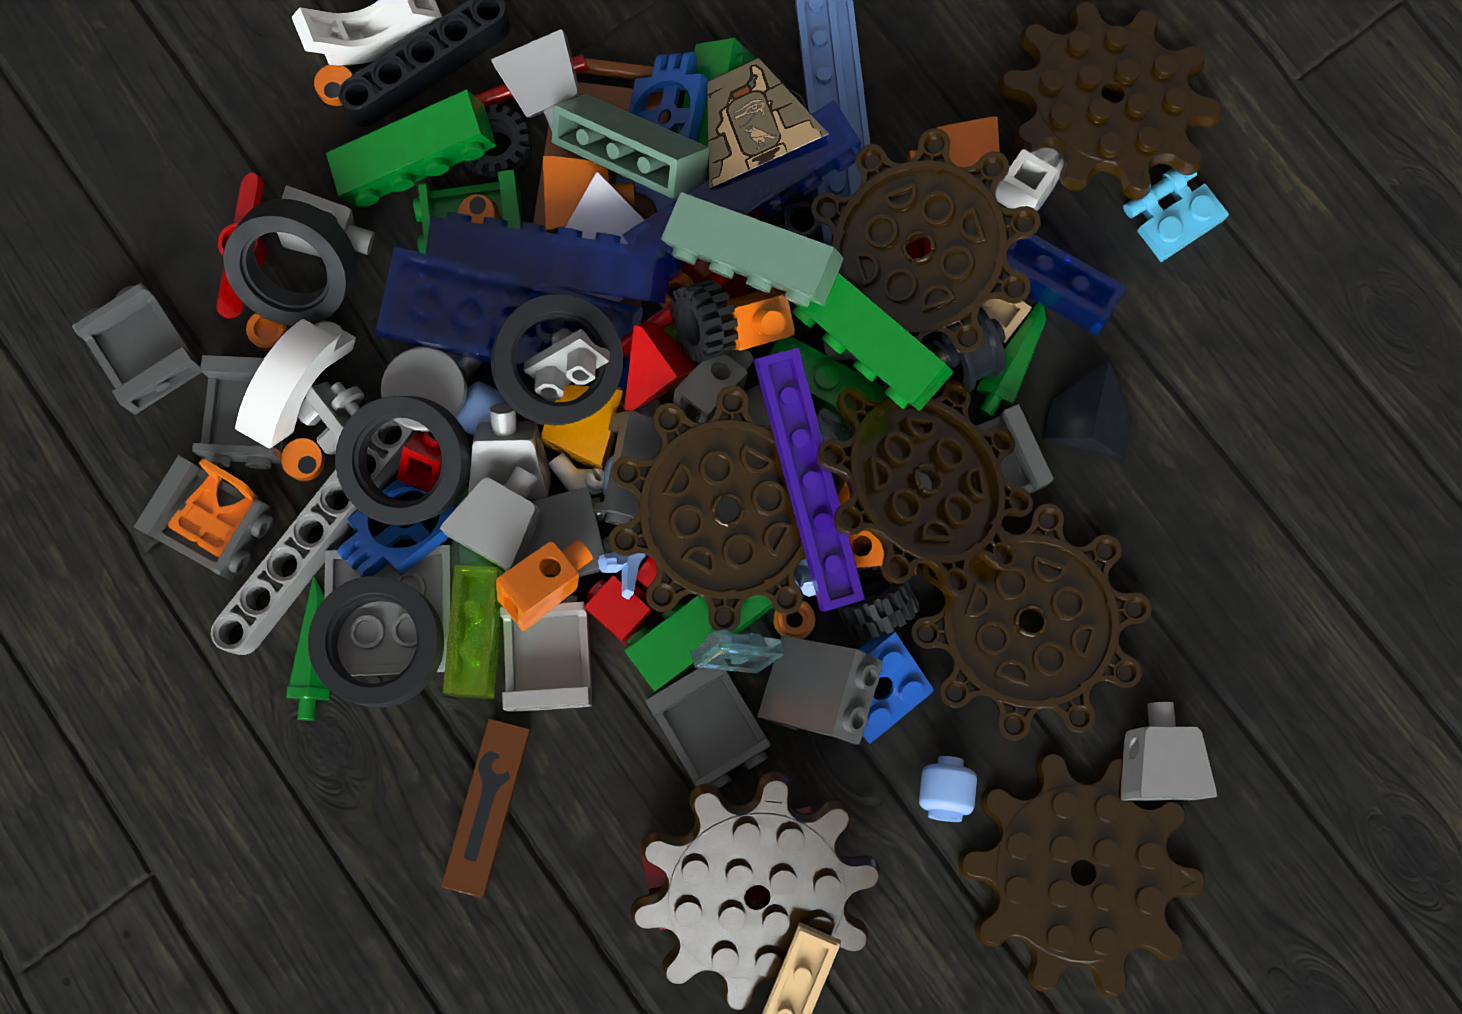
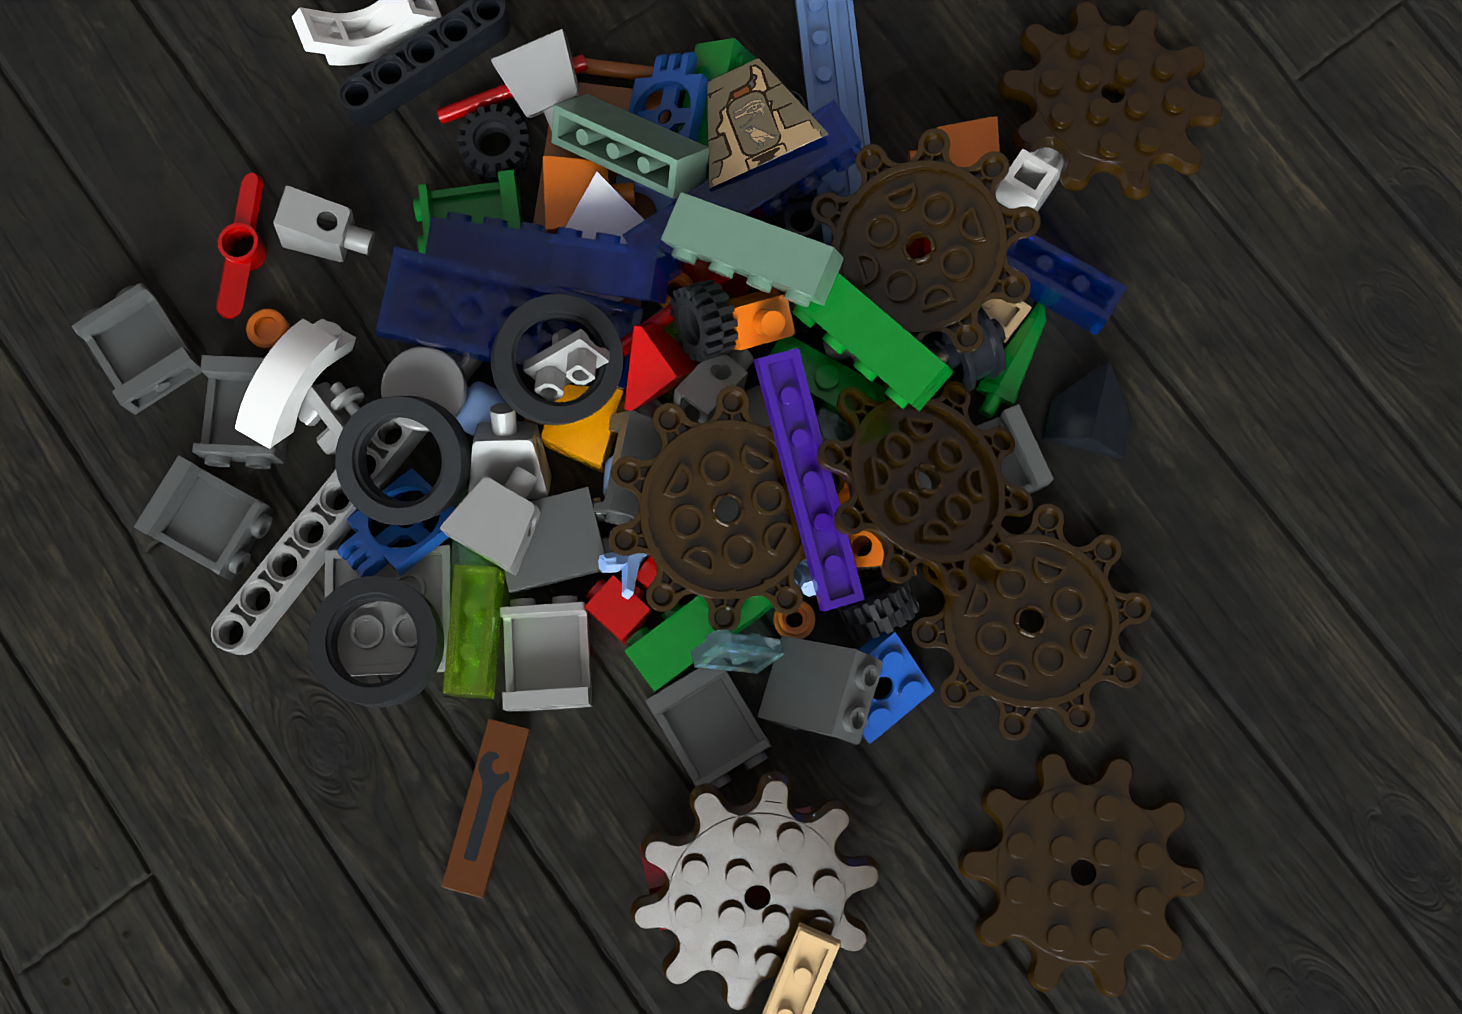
(204, 519): orange piece -> none
(303, 459): orange tile -> none
(303, 681): green bar -> none
(308, 224): black tyre -> none
(329, 81): orange tile -> none
(411, 149): green brick -> none
(420, 462): red brick -> none
(479, 207): orange tile -> none
(529, 593): orange torso -> none
(577, 478): white arm -> none
(948, 789): light blue head -> none
(1165, 760): light grey torso -> none
(1181, 222): medium azure plate -> none

